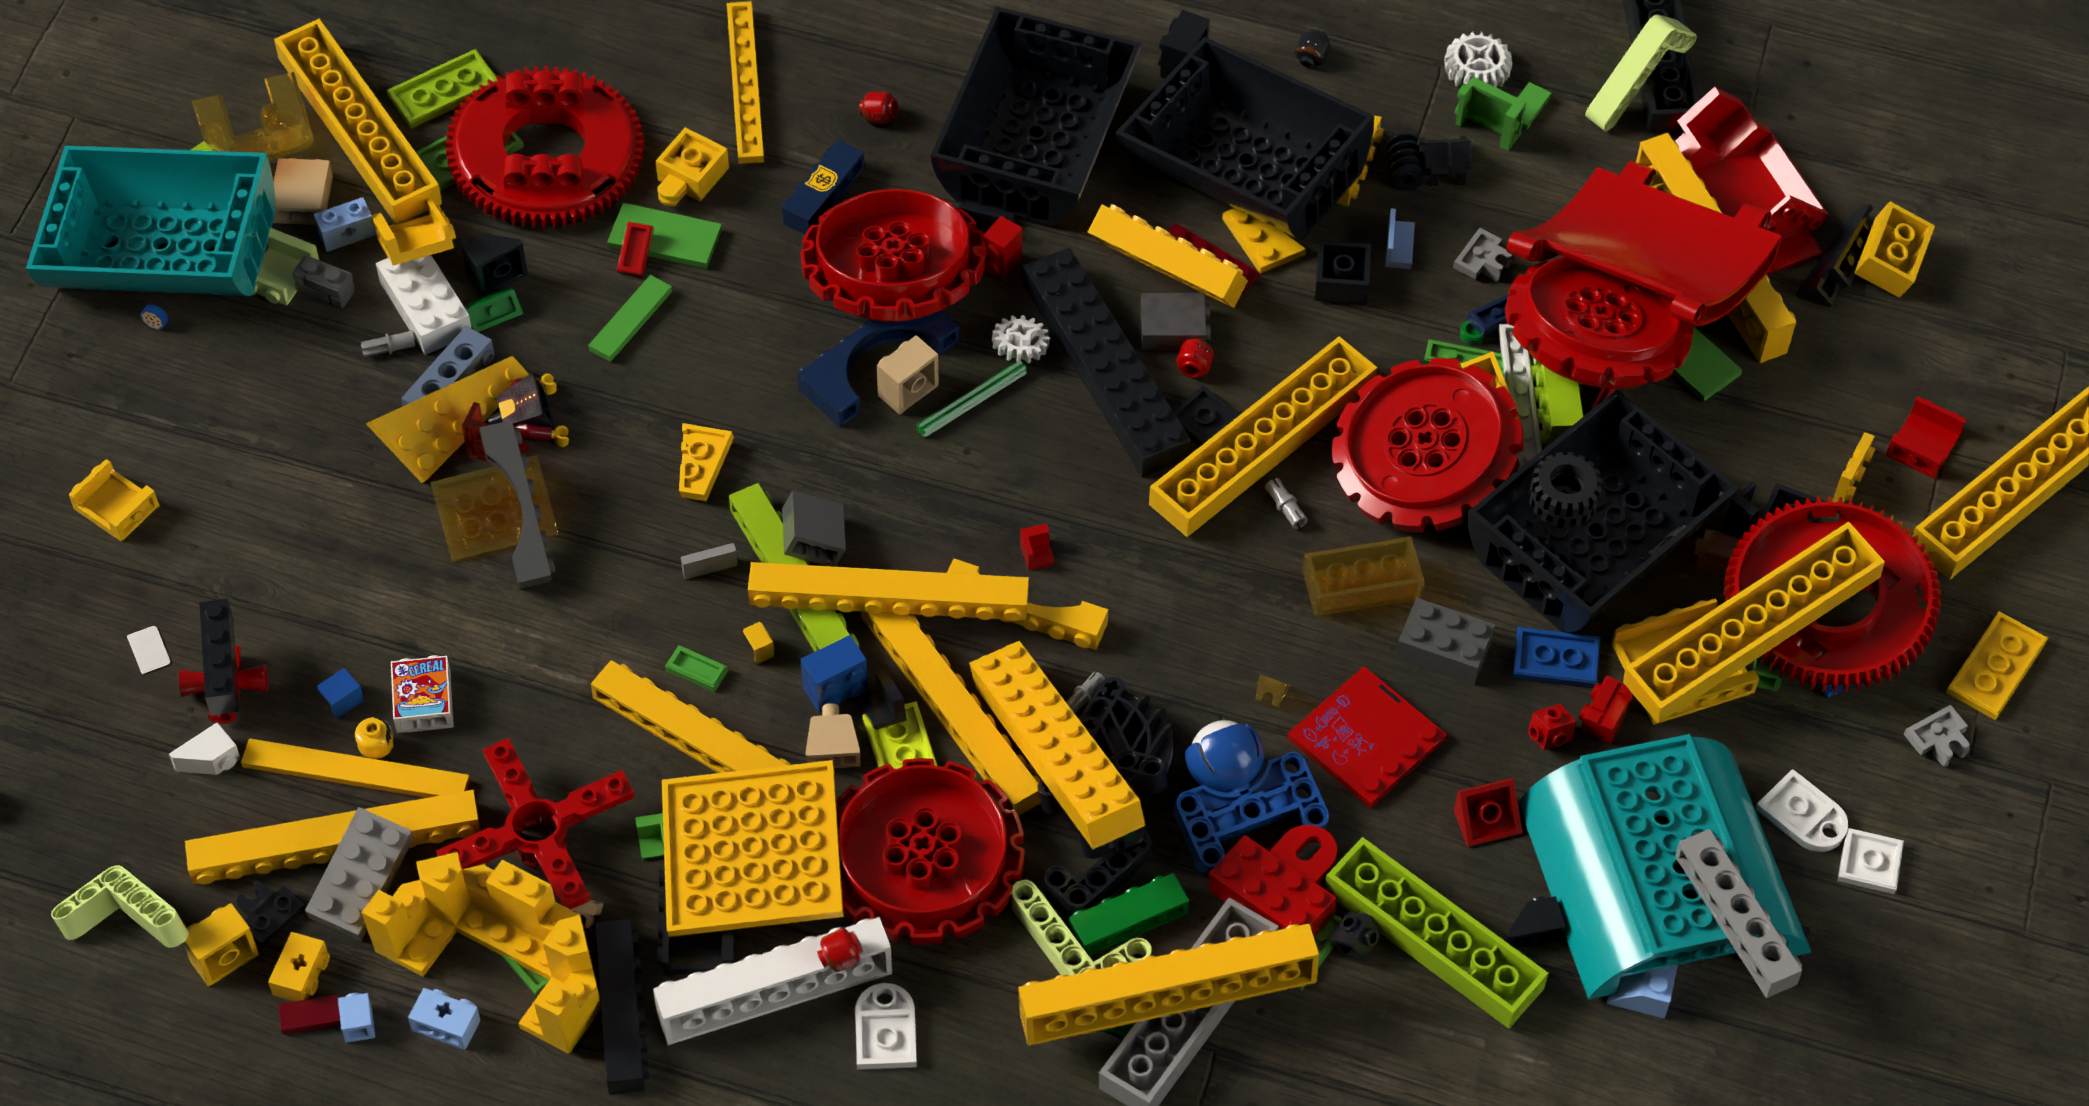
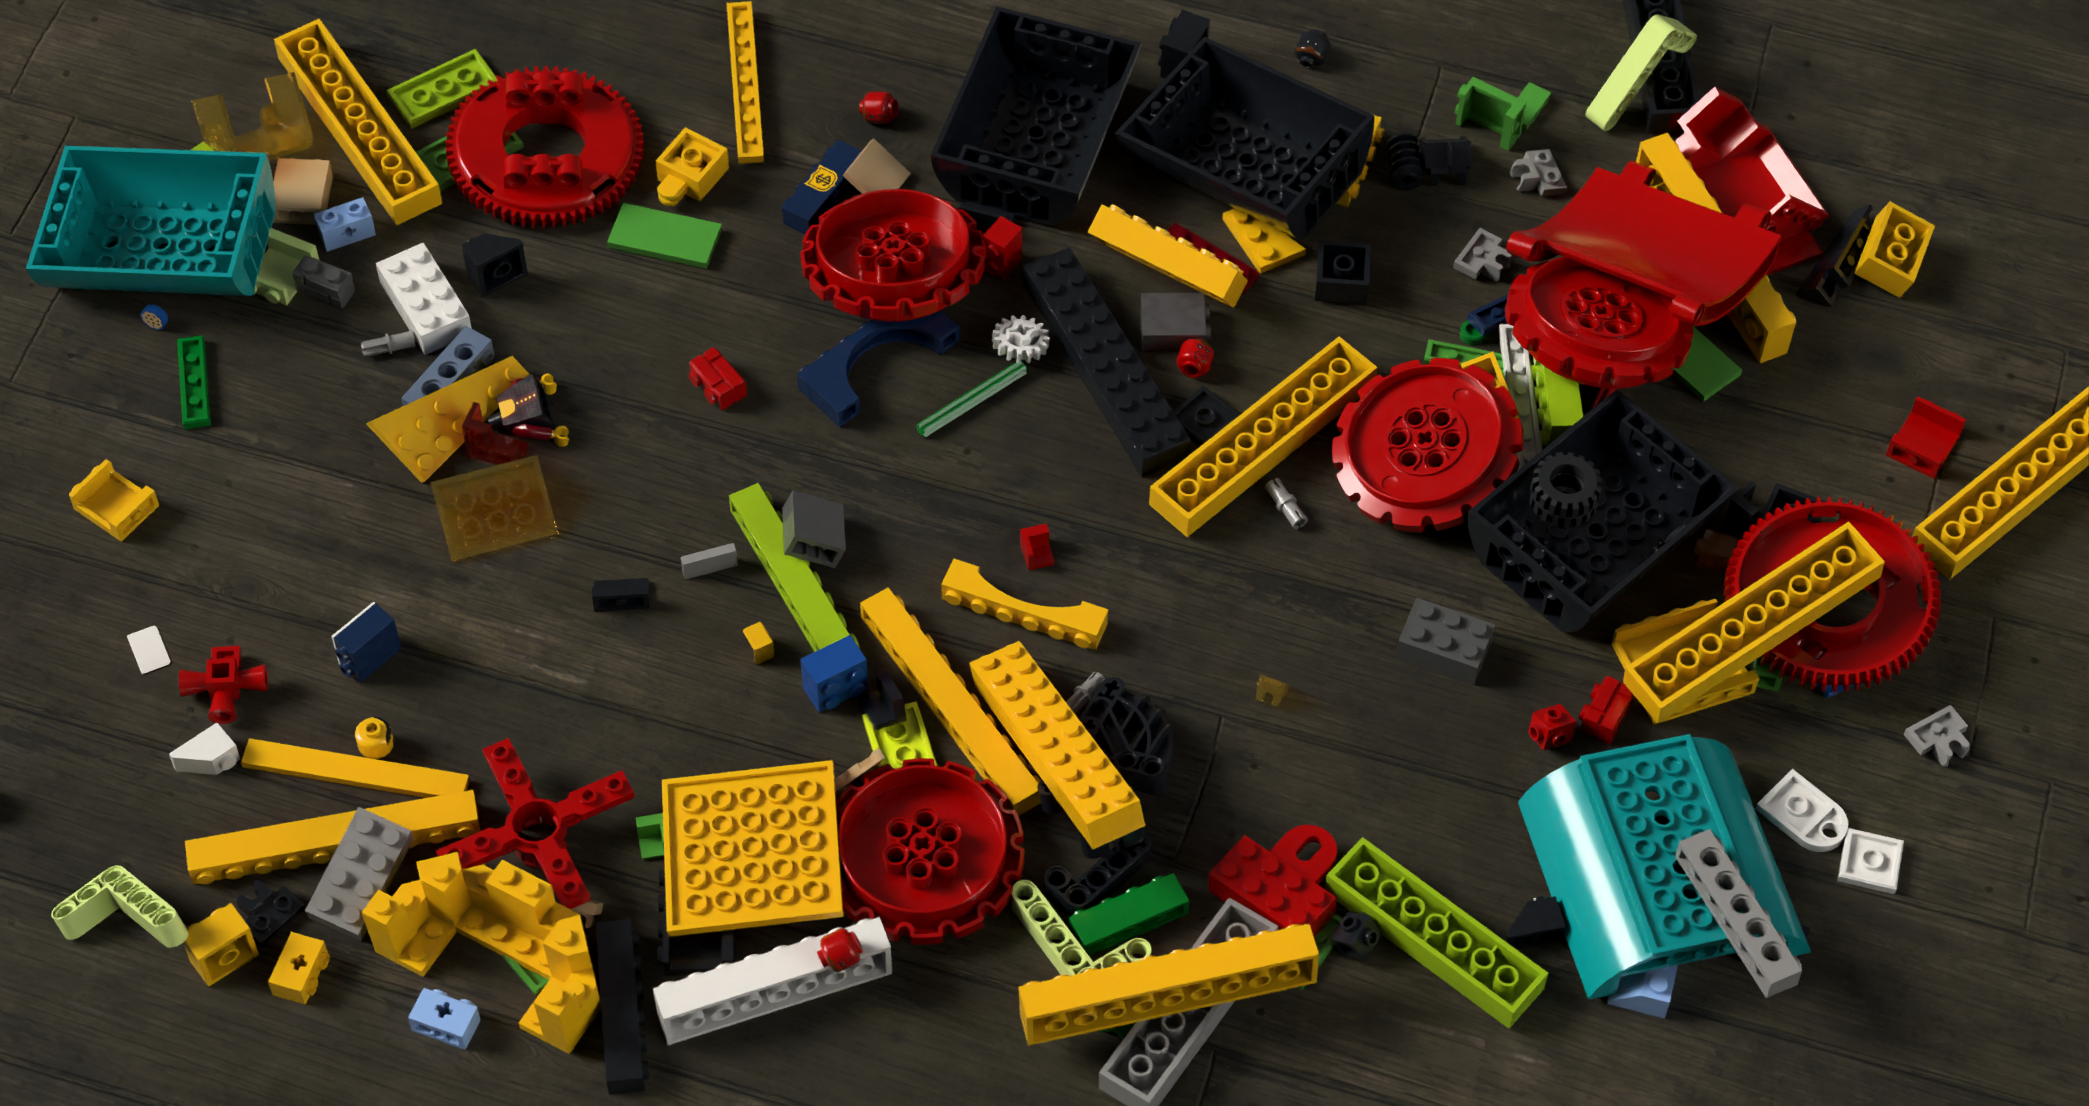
(193, 382): none -> green tile
(219, 657): black brick -> none
(309, 1014): dark red tile -> none
(341, 692): blue panel -> none
(356, 1017): light blue brick -> none
(366, 642): none -> dark blue piece
(416, 236): yellow panel -> none
(421, 694): brick -> none
(493, 309): green panel -> none
(502, 451): dark grey arch -> none
(621, 594): none -> black panel
(630, 318): bright green tile -> none
(635, 249): red tile -> none
(678, 723): yellow brick -> none
(696, 668): bright green tile -> none
(702, 459): yellow wing -> none
(717, 379): none -> red brick
(833, 739): tan torso -> none
(857, 771): none -> tan wing
(876, 170): none -> tan tile
(885, 1030): white tile -> none
(888, 591): yellow brick -> none
(907, 374): tan brick -> none
(1232, 773): blue beam -> none
(1363, 576): clear yellow brick -> none
(1367, 737): red plate -> none
(1399, 243): light blue panel -> none
(1478, 55): white gear -> none
(1488, 812): red slope -> none
(1538, 171): none -> light grey plate
(1556, 657): blue tile -> none
(1854, 469): yellow wing -> none
(1997, 665): yellow tile -> none

